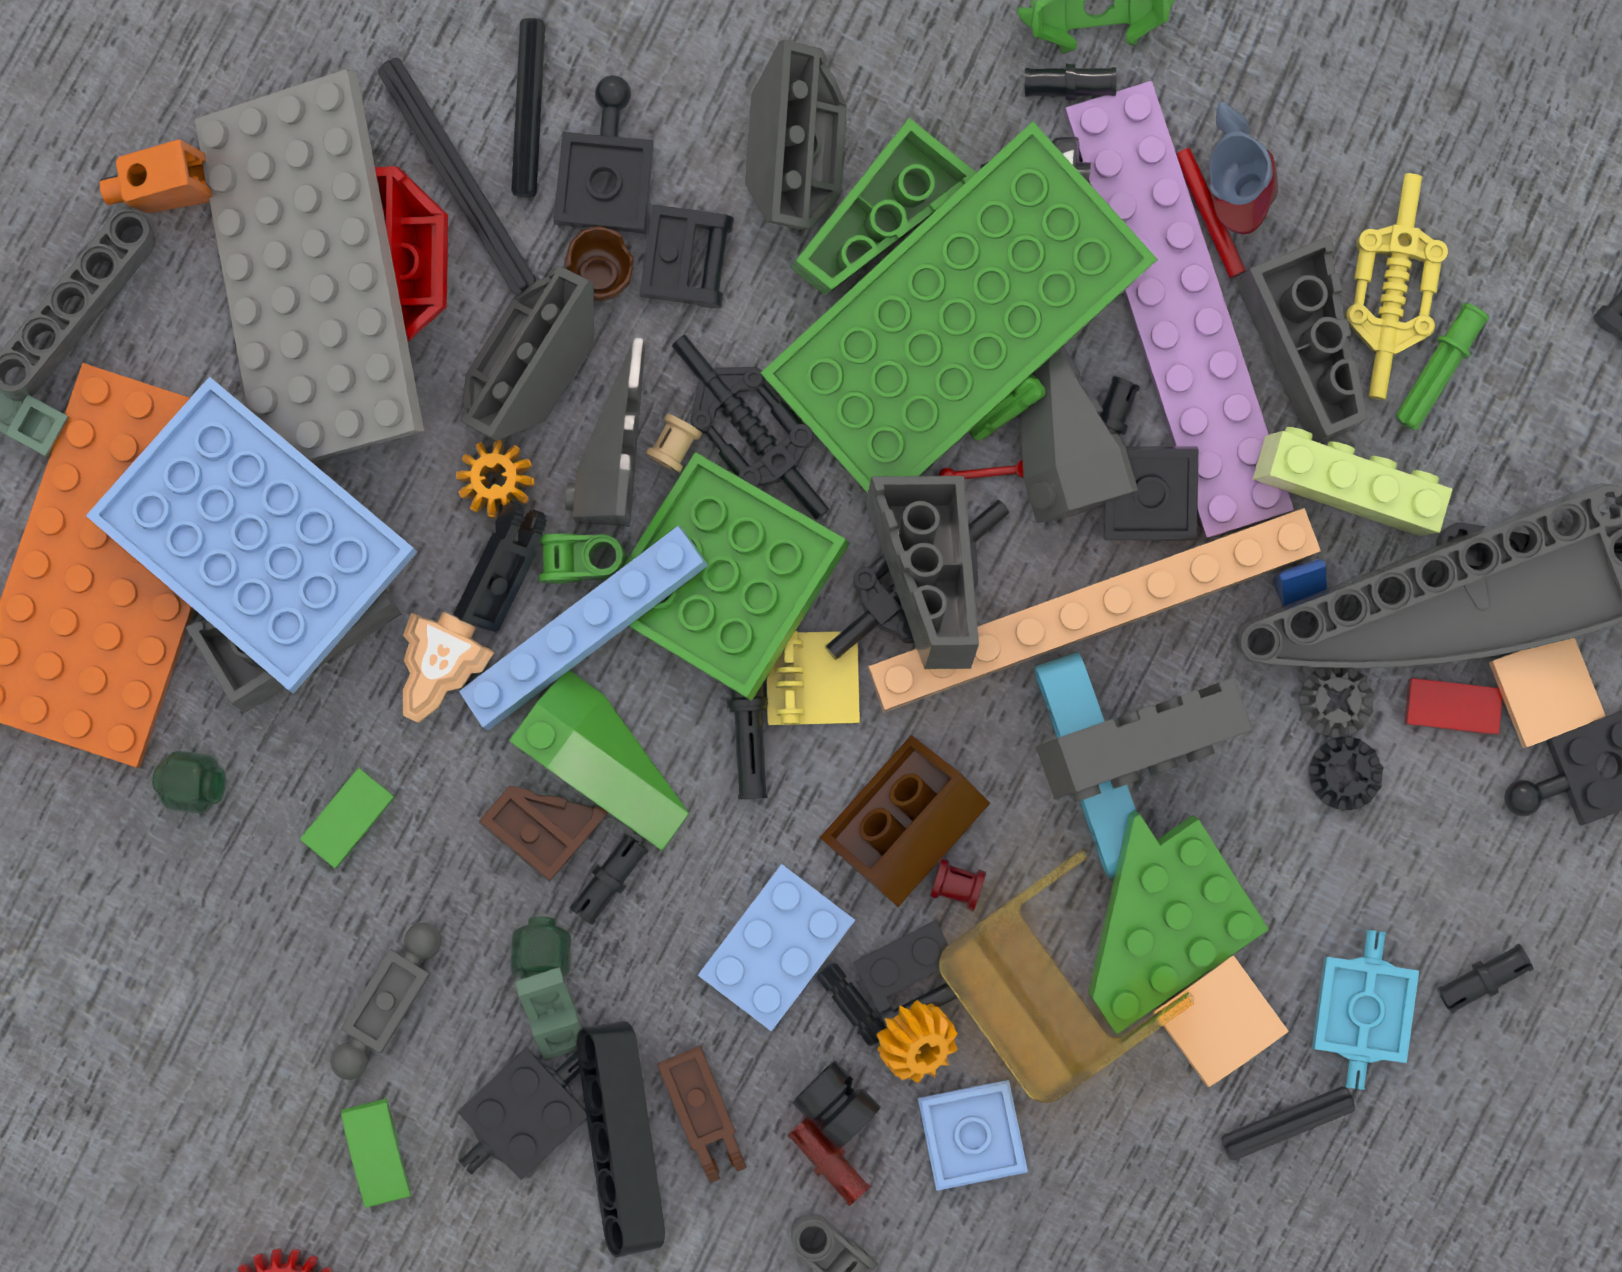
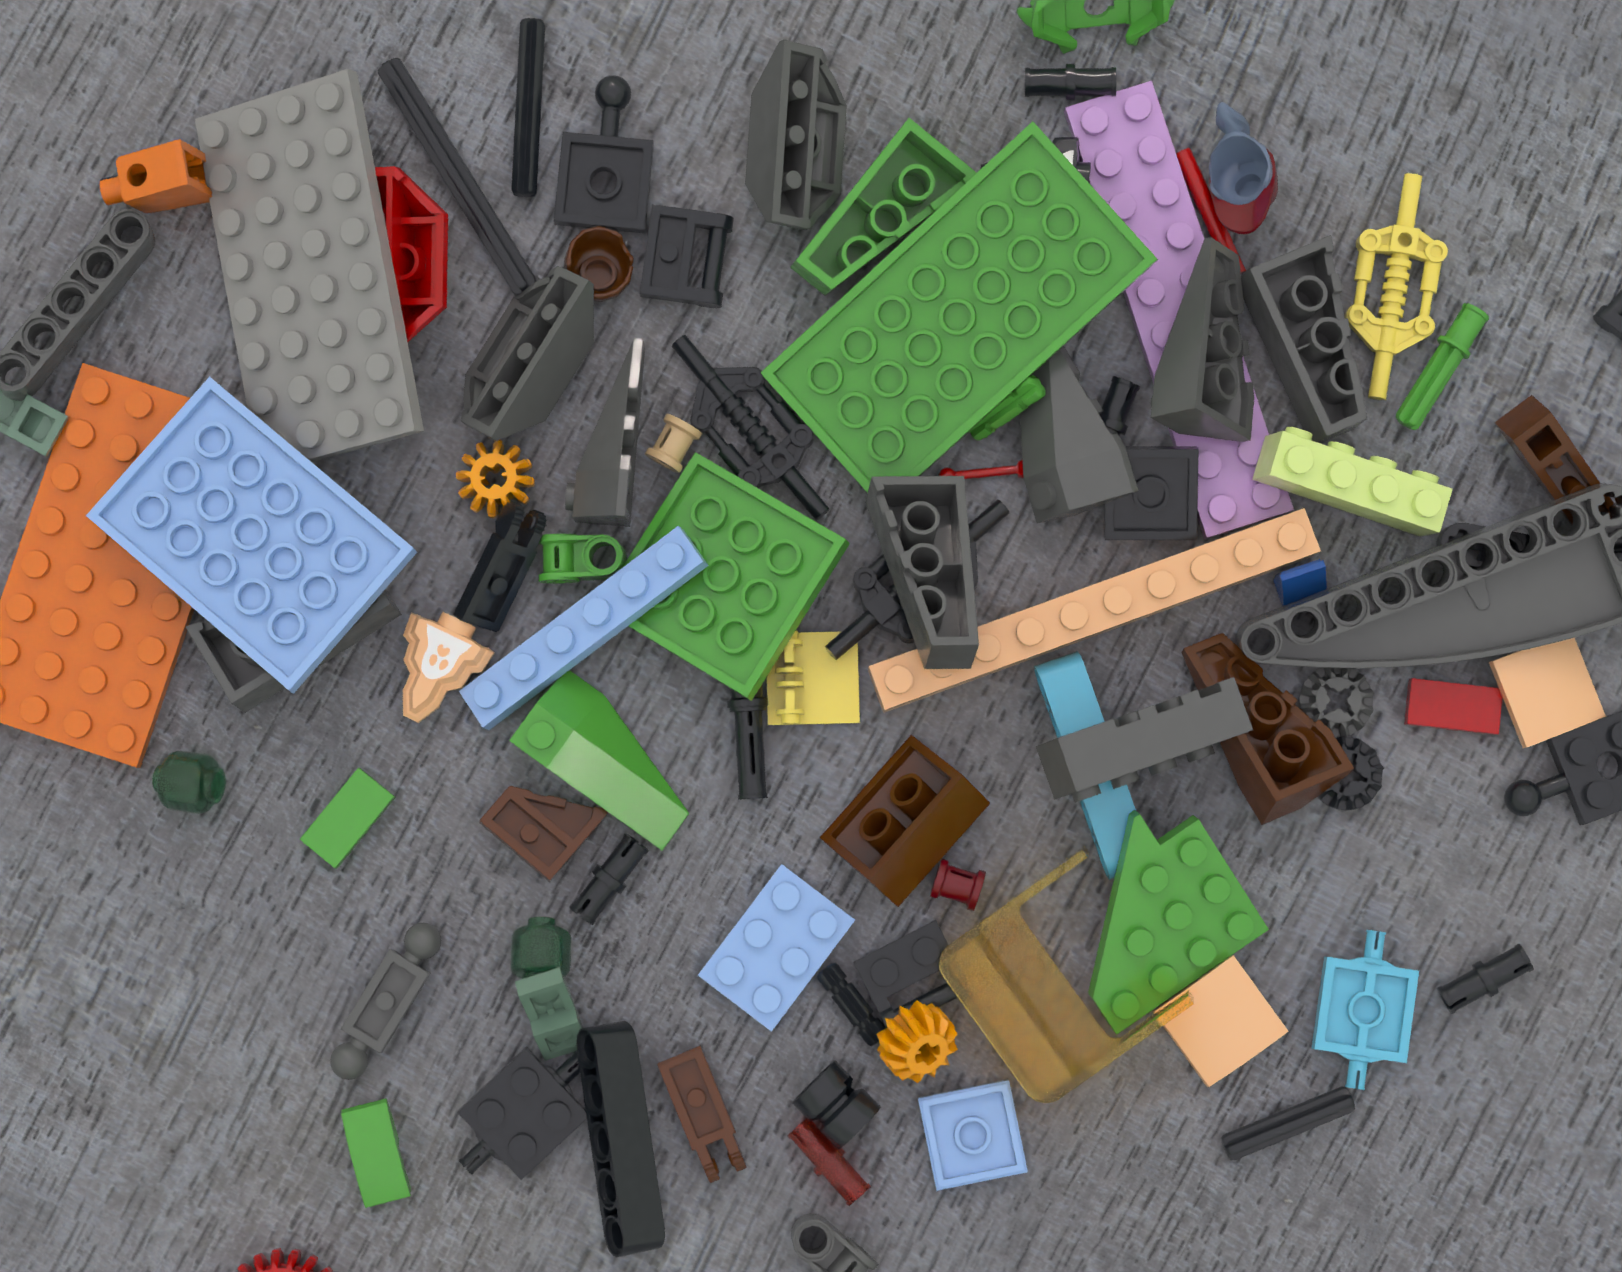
(1201, 370): none -> dark grey wedge
(1286, 754): none -> reddish brown wedge
(1547, 452): none -> reddish brown slope

